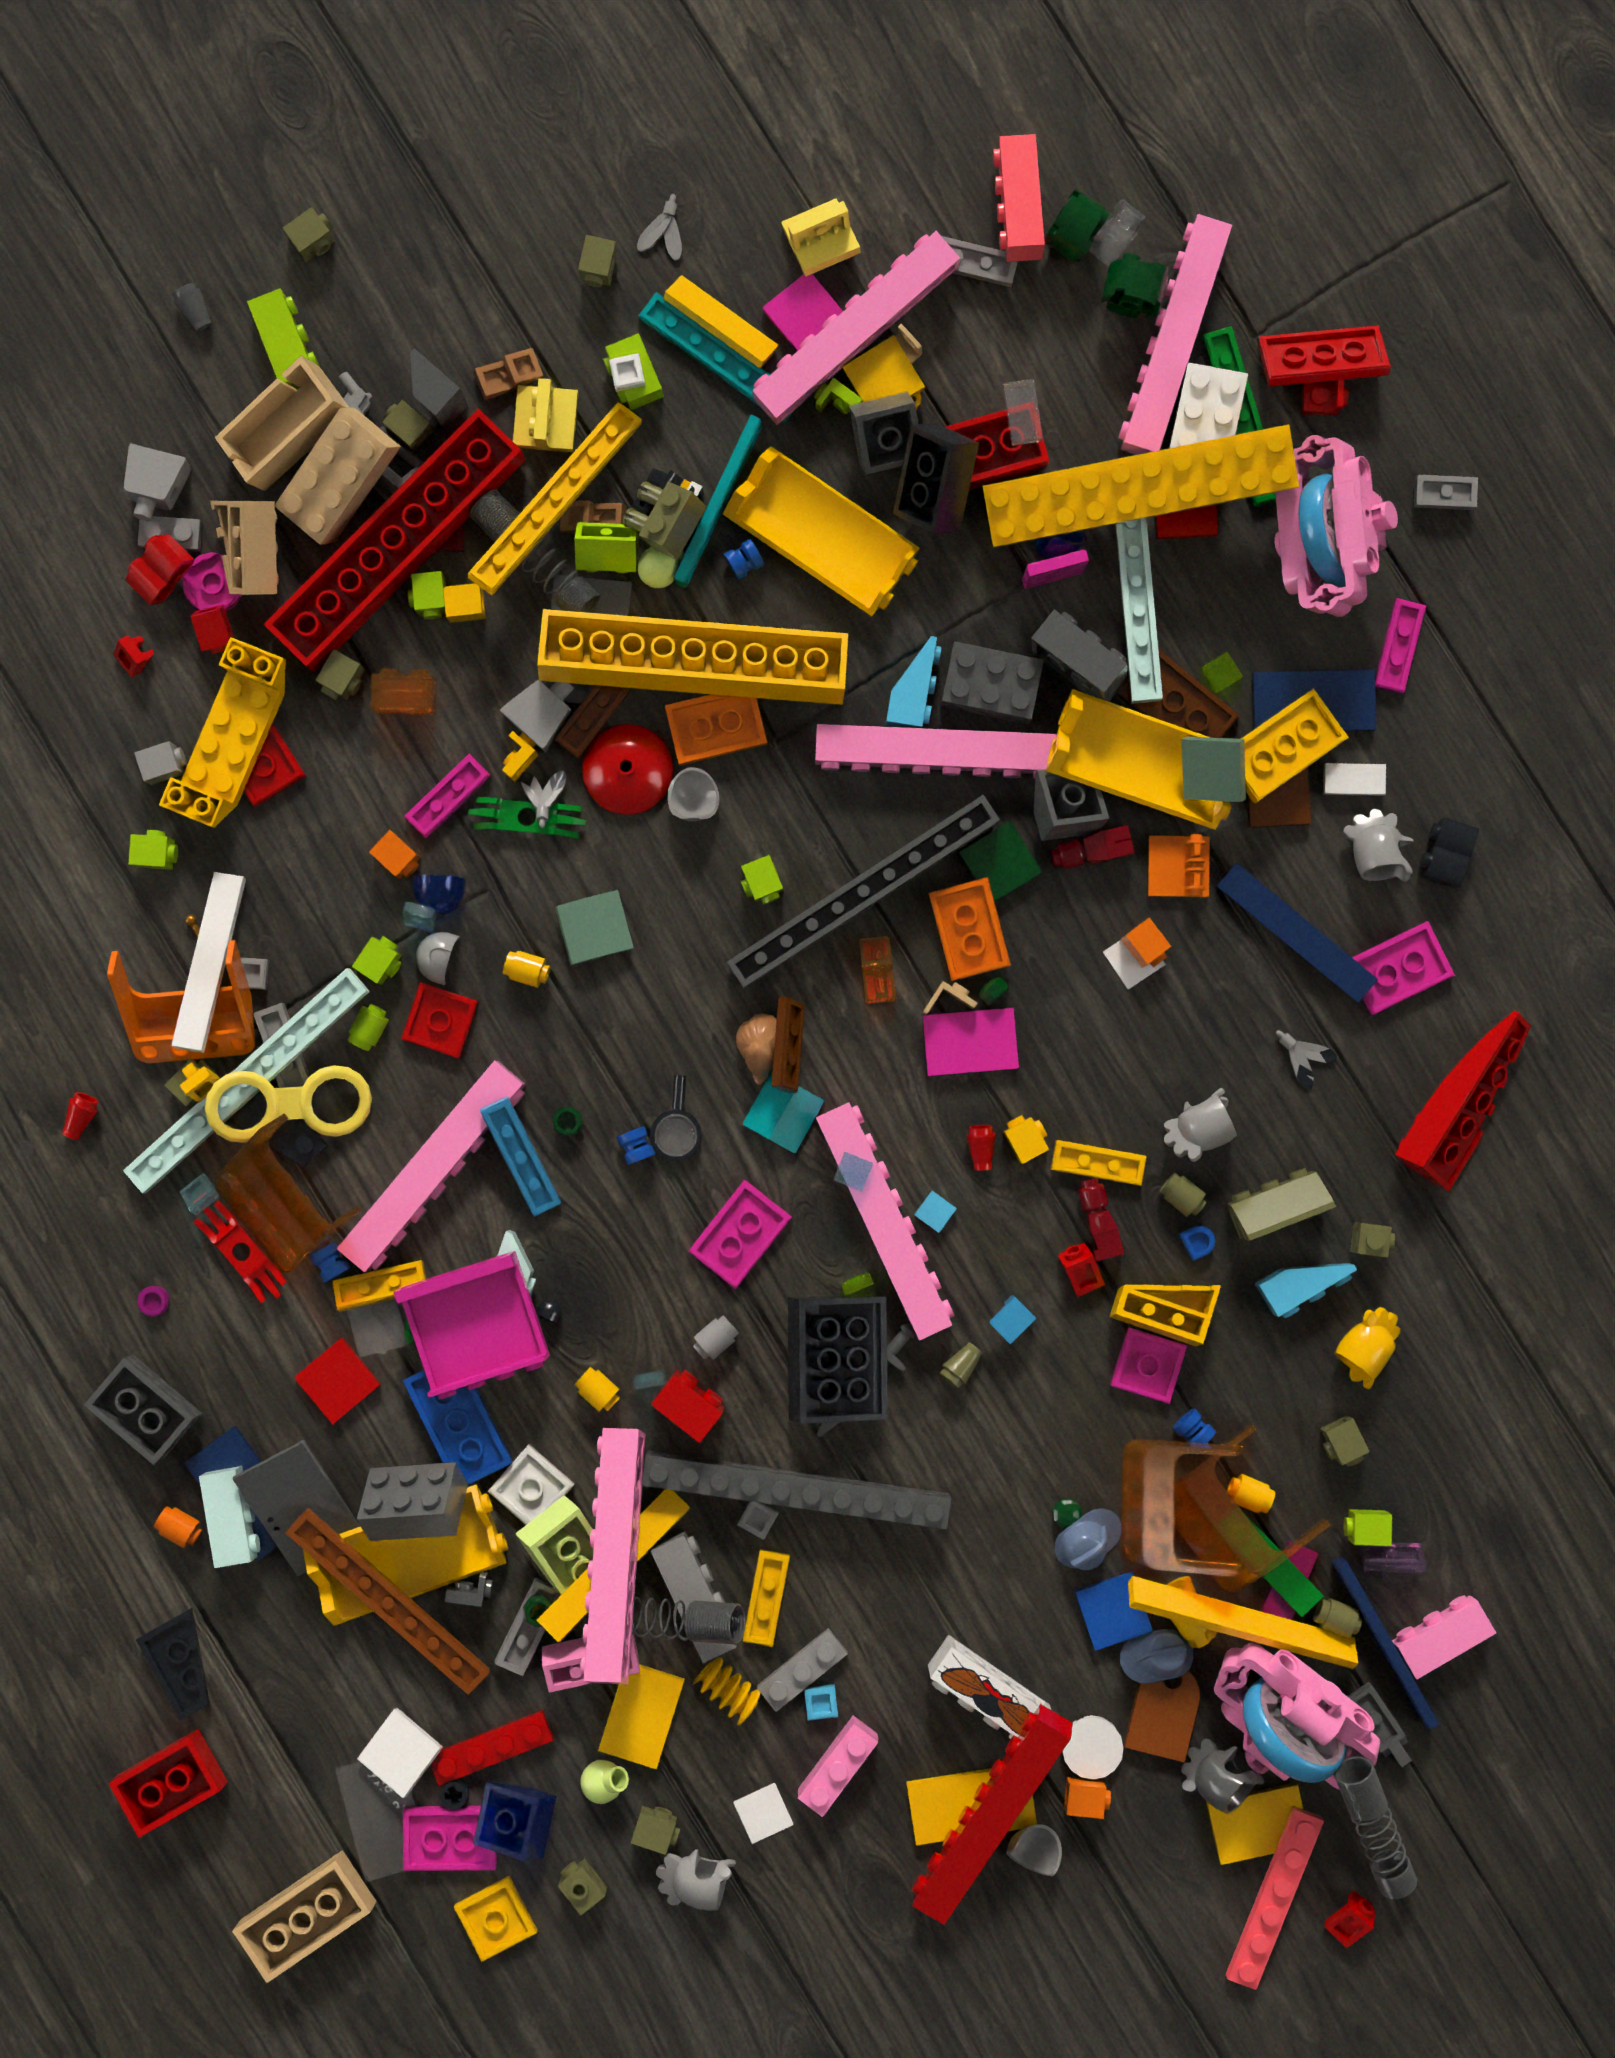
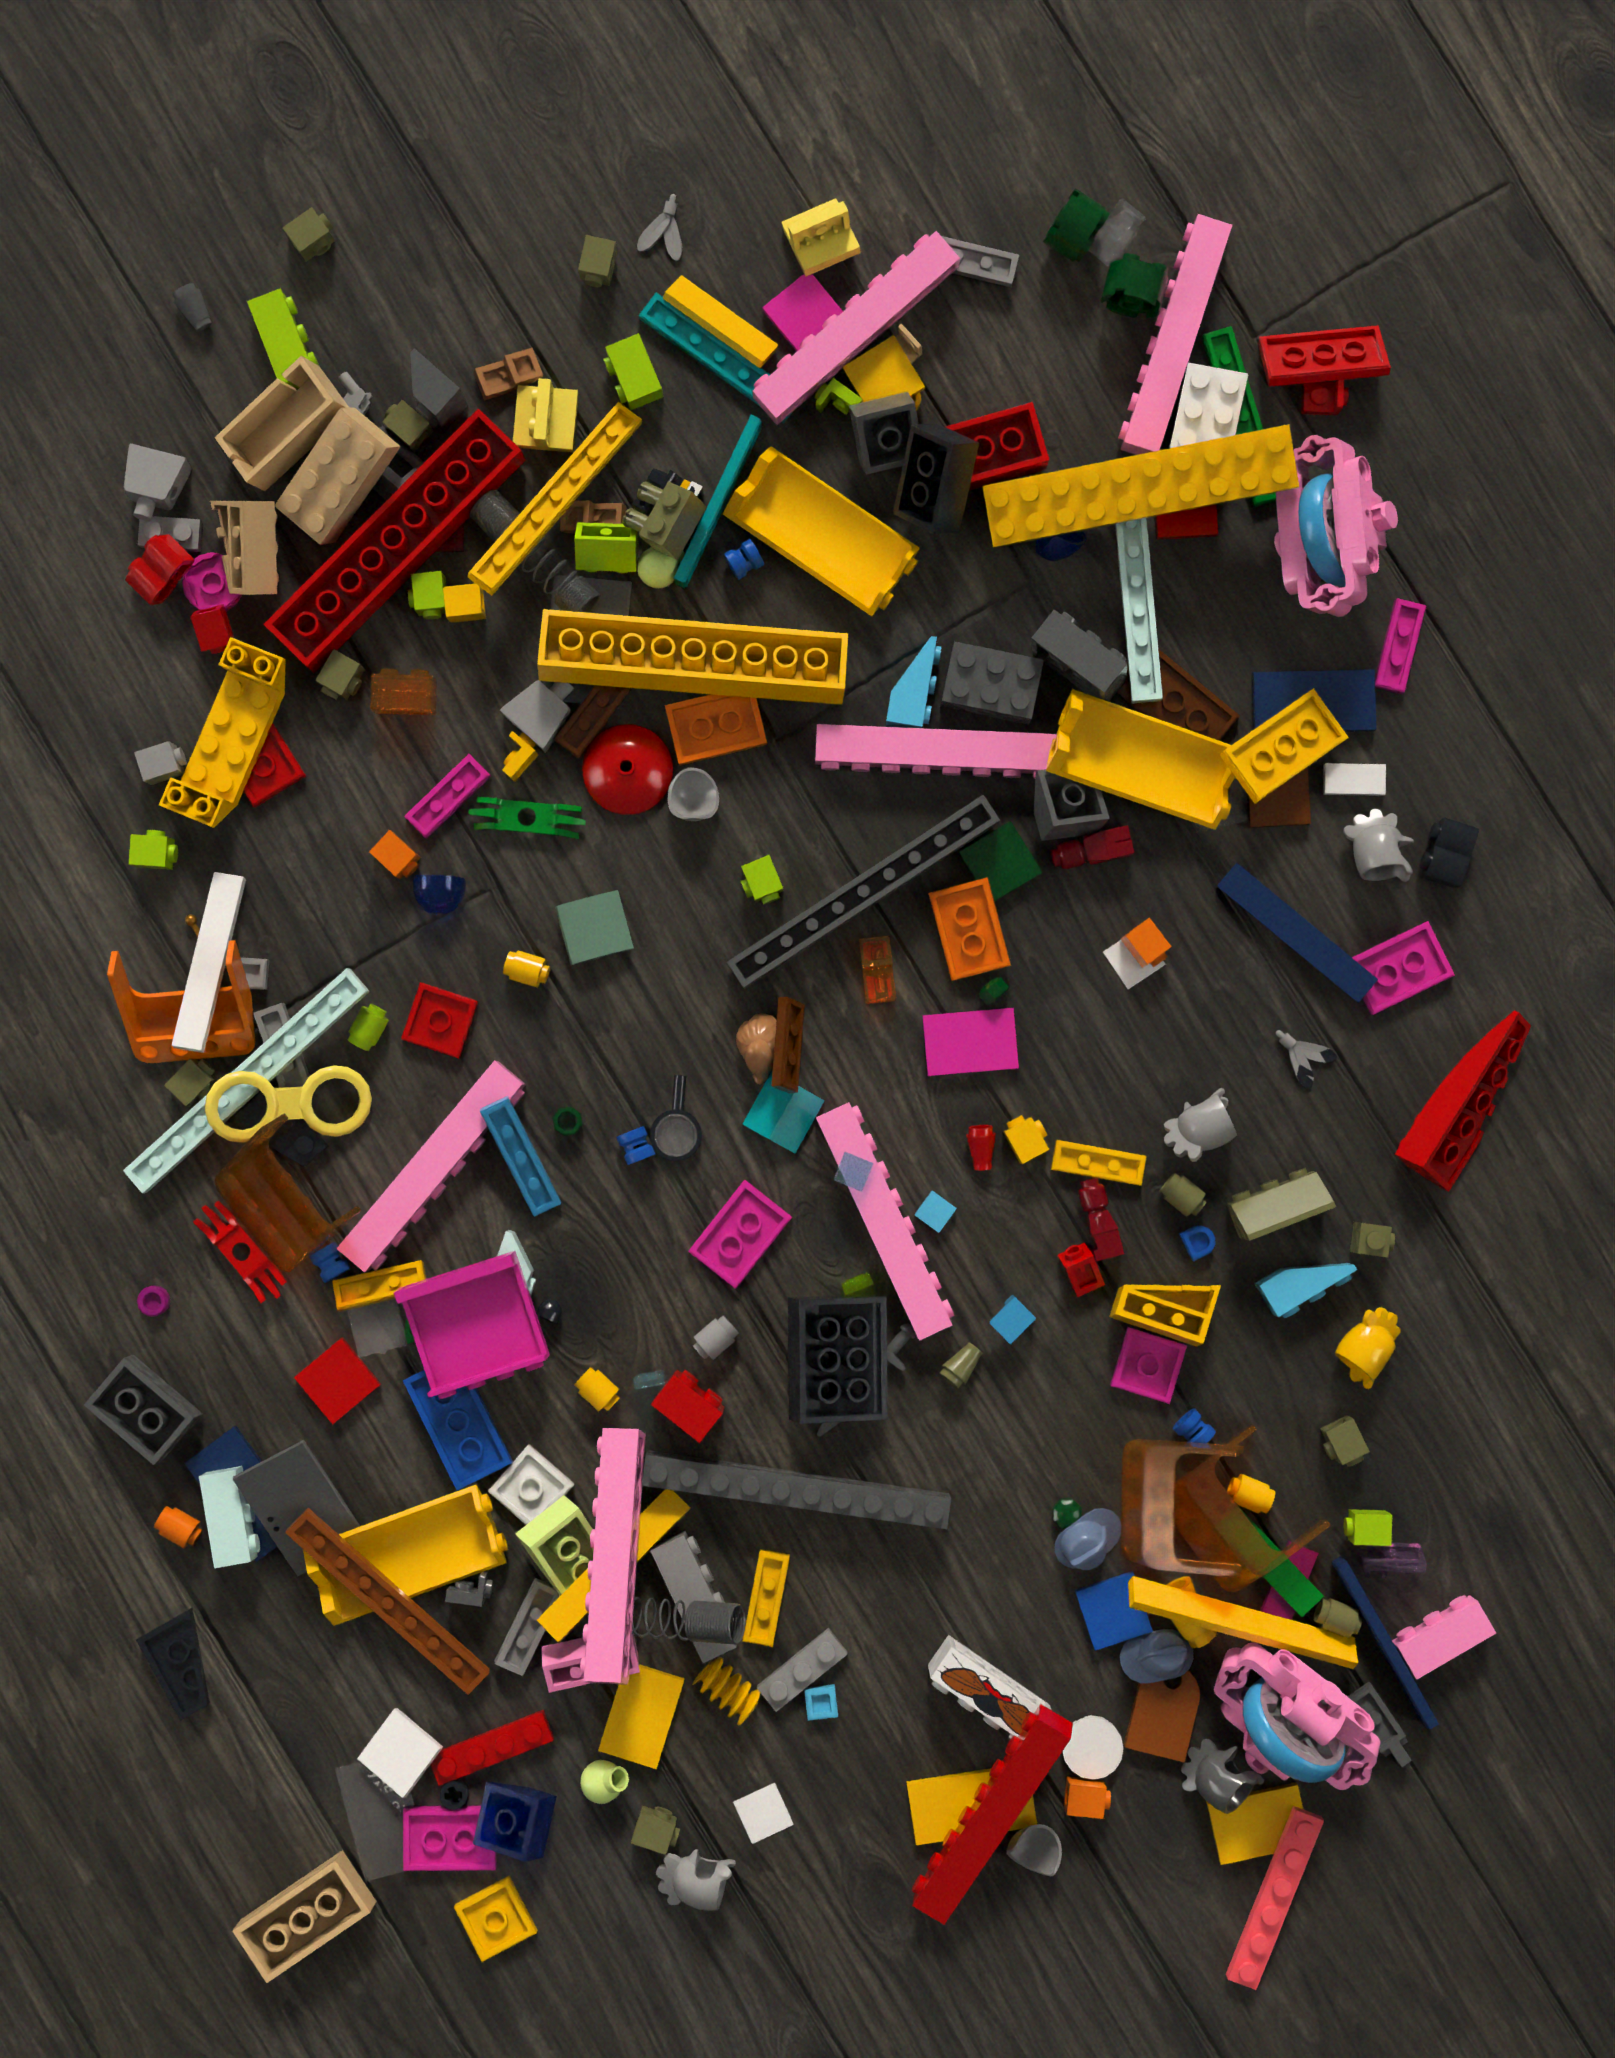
(79, 1114): red cone -> none
(130, 656): red tile -> none
(168, 1783): red brick -> none
(198, 1081): yellow tile -> none
(199, 1194): clear light blue tile -> none
(378, 960): lime brick -> none
(412, 1501): dark grey brick -> none
(419, 916): clear light blue tile -> none
(434, 955): light grey helmet -> none
(534, 1608): dark green tile -> none
(545, 798): light grey piece -> none
(581, 1885): olive brick -> none
(627, 372): white tile -> none
(758, 1519): light grey tile -> none
(837, 1766): bright pink brick -> none
(956, 991): tan bracket -> none
(1020, 198): coral brick -> none
(1022, 412): clear tile -> none
(1055, 569): dark pink tile -> none
(1179, 866): orange hinge -> none
(1213, 769): sand green tile -> none
(1221, 672): clear neon green tile -> none
(1352, 1920): red bracket -> none
(1366, 1802): dark grey piece -> none
(1445, 492): light grey plate -> none

